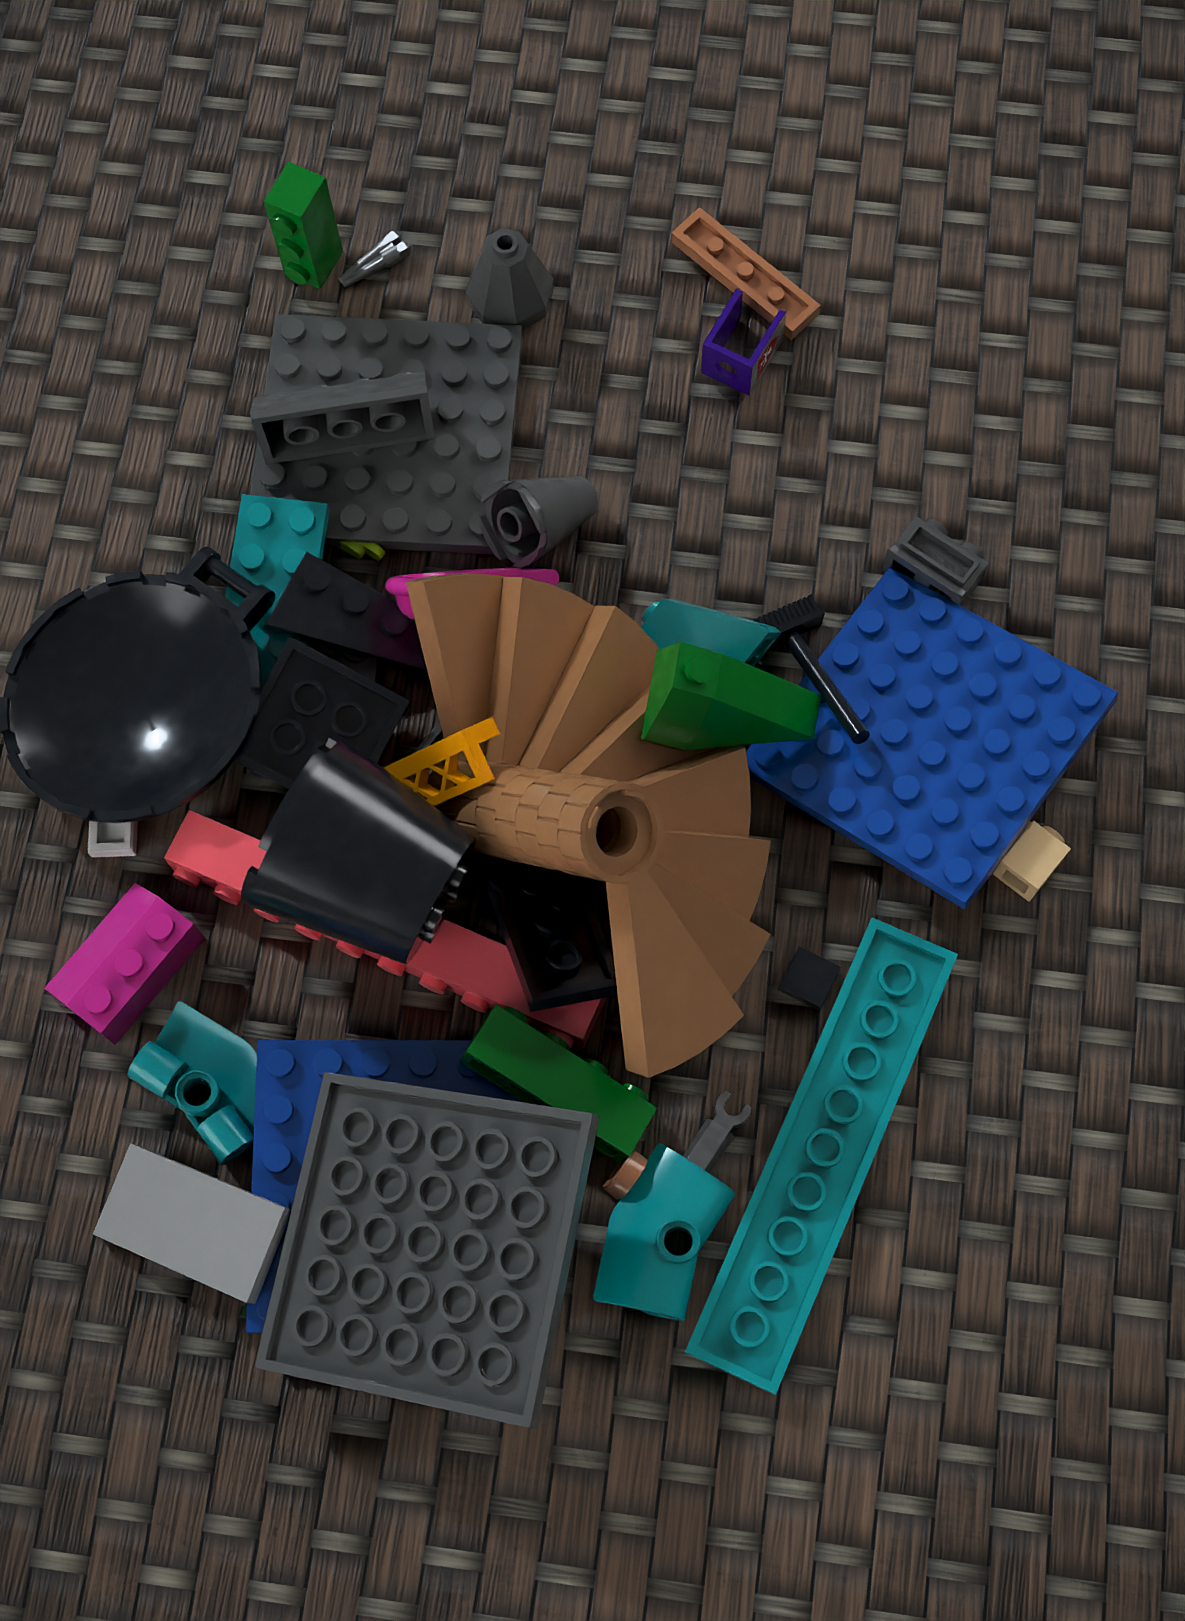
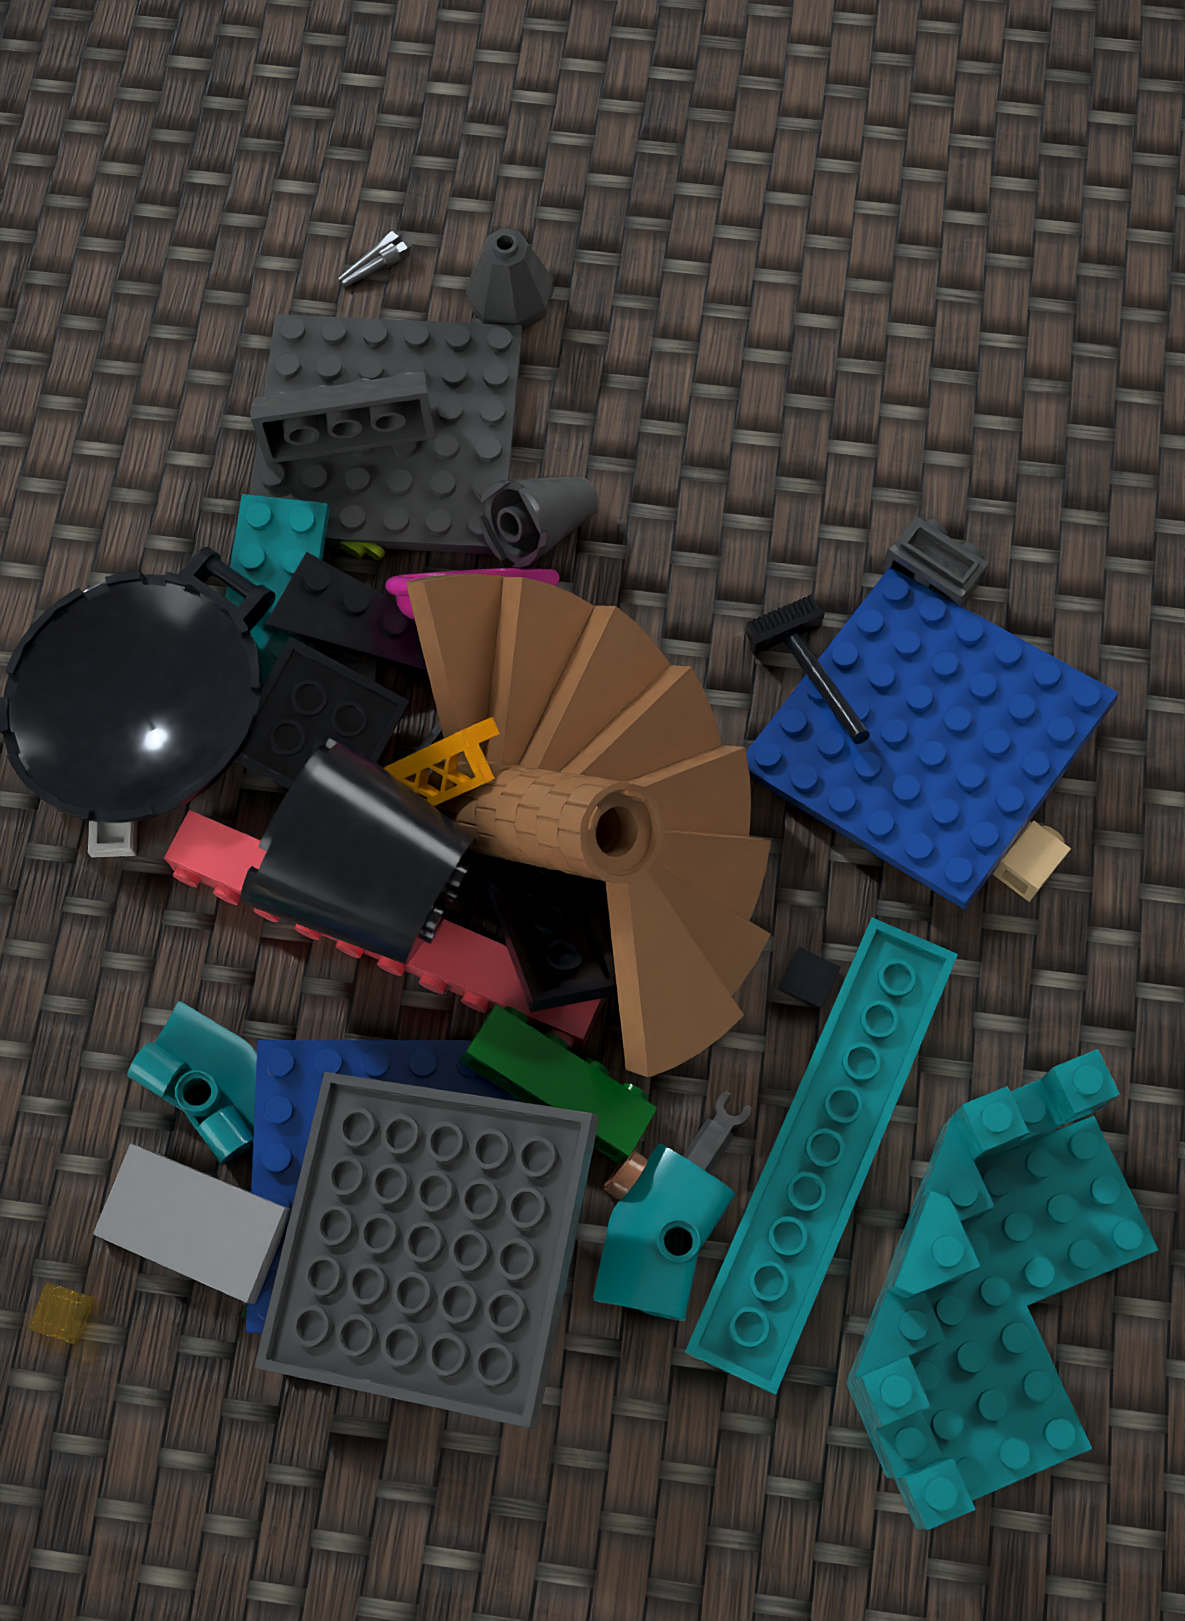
(61, 1313): none -> clear yellow tile
(125, 962): dark pink slope -> none
(303, 225): green brick -> none
(718, 701): green wedge -> none
(734, 636): teal slope -> none
(743, 269): nougat plate -> none
(747, 370): dark purple piece -> none
(1002, 1218): none -> teal brick

